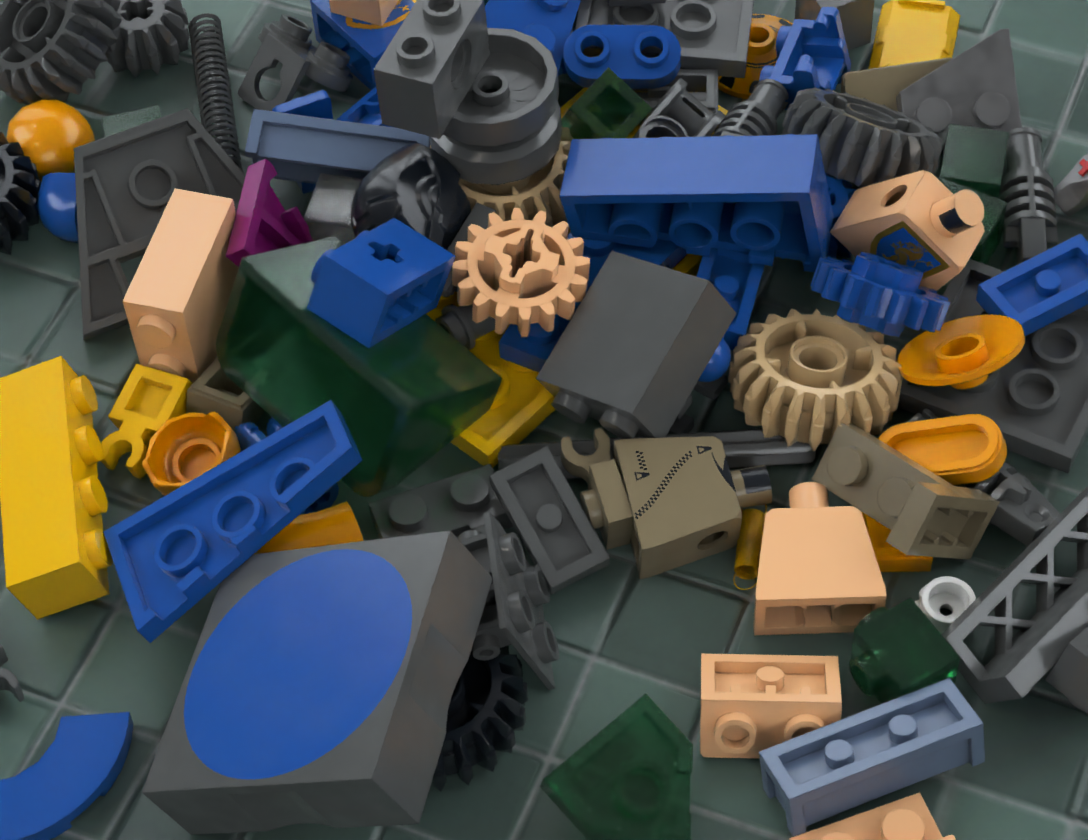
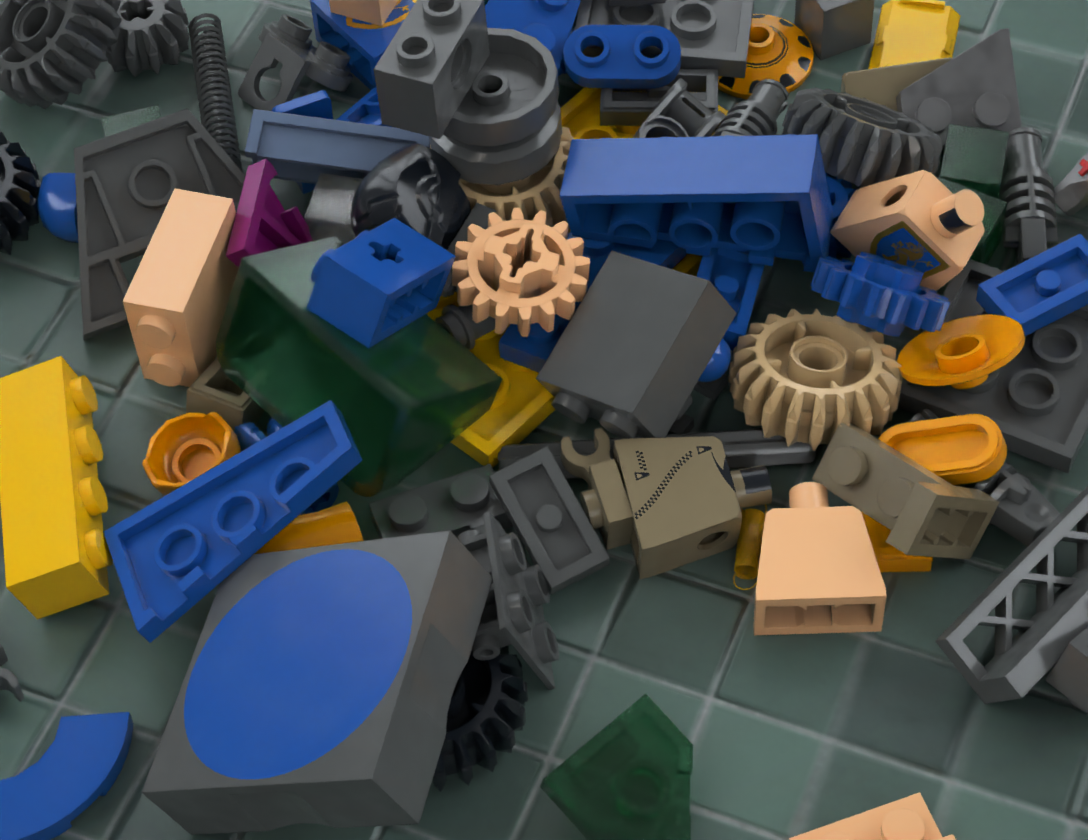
(49, 134): light orange hair -> none
(139, 411): yellow plate -> none
(606, 110): clear green brick -> none
(764, 701): light nougat bracket -> none
(810, 54): blue piece -> none
(872, 754): sand blue container -> none
(899, 652): clear green brick -> none
(945, 593): white plate -> none

